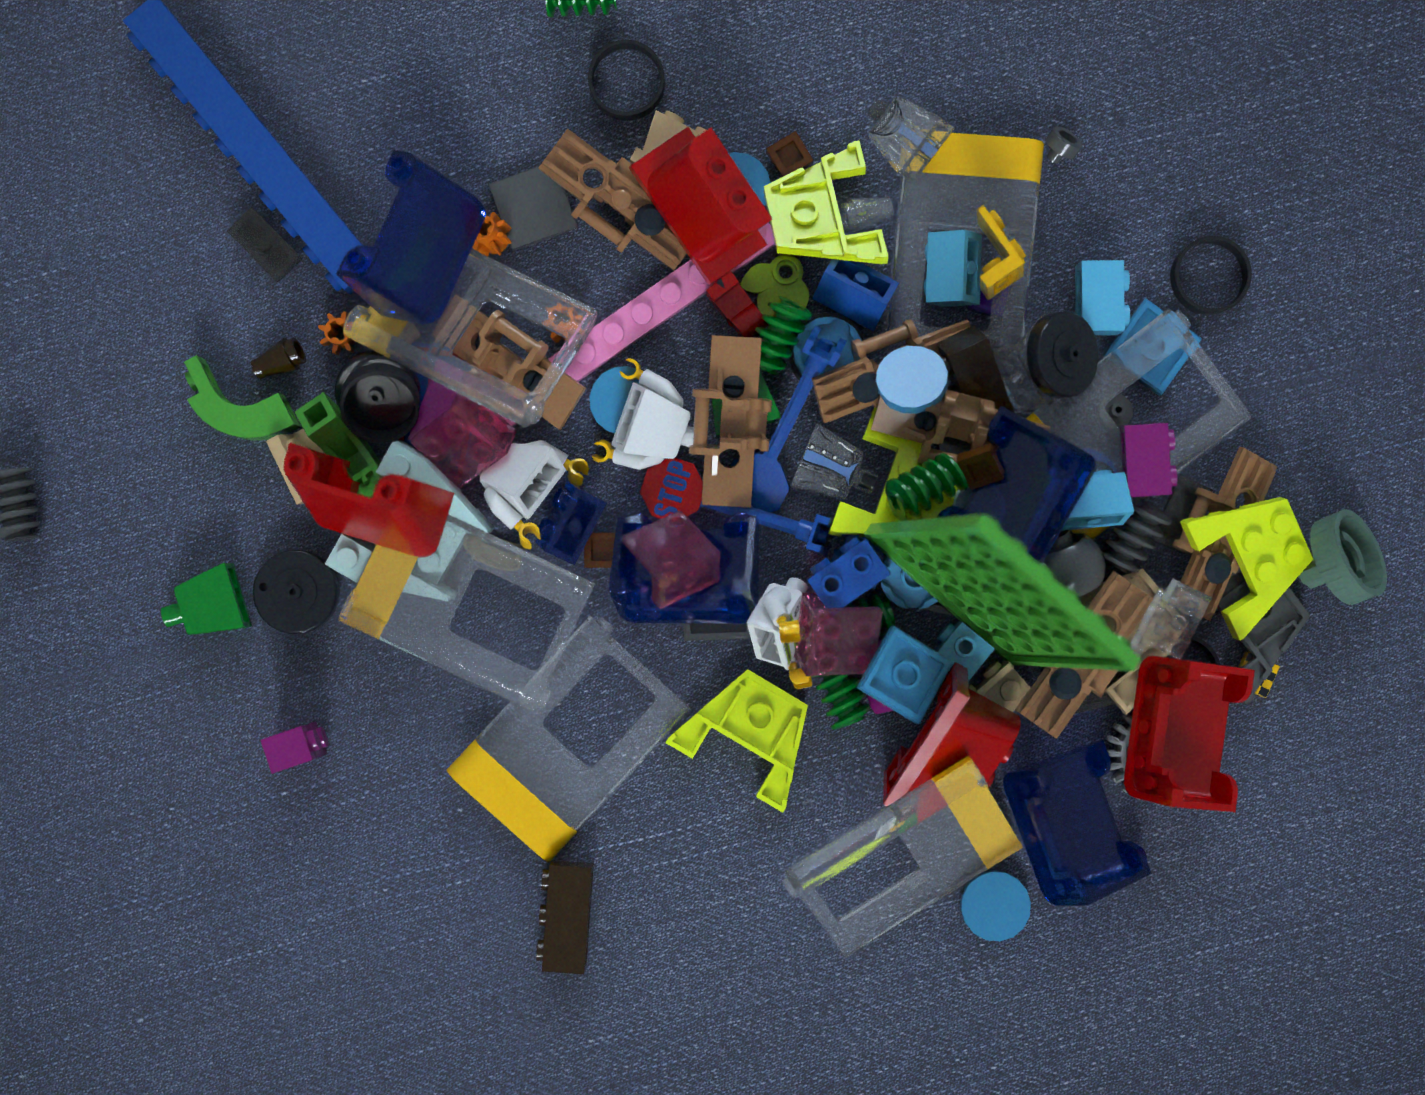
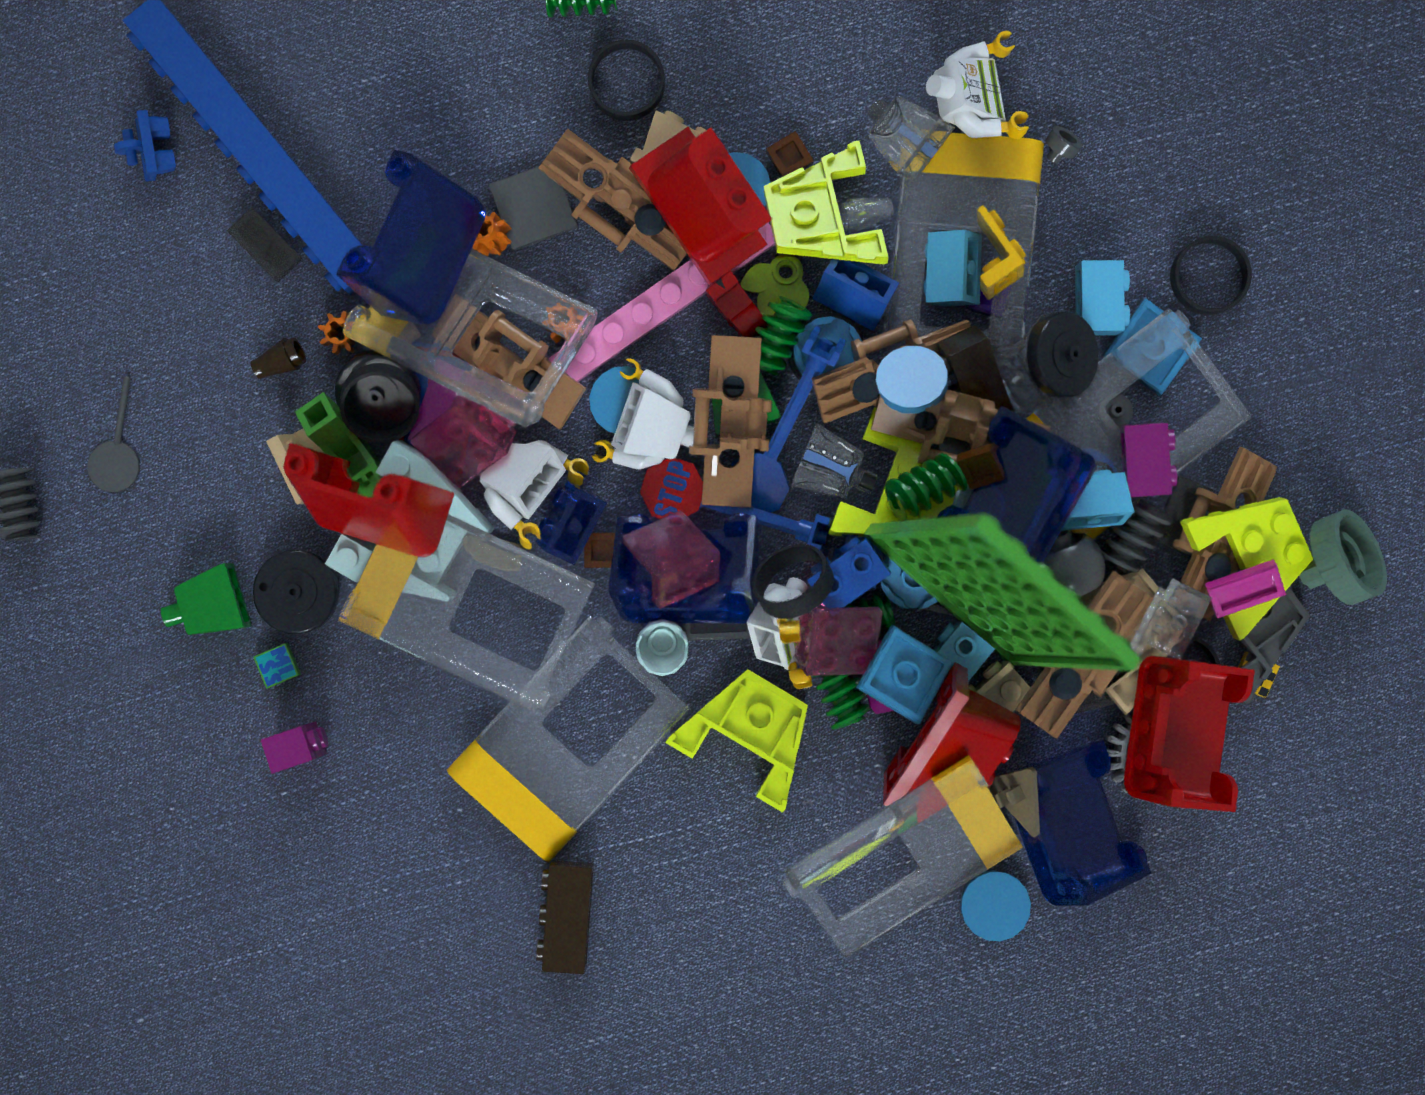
(115, 464): none -> dark grey piece
(147, 130): none -> blue hips
(251, 422): bright green arch -> none
(277, 665): none -> tile
(662, 647): none -> light aqua hair
(807, 601): none -> black tyre
(971, 93): none -> white torso
(1019, 795): none -> dark tan piece
(1245, 589): none -> dark pink tile

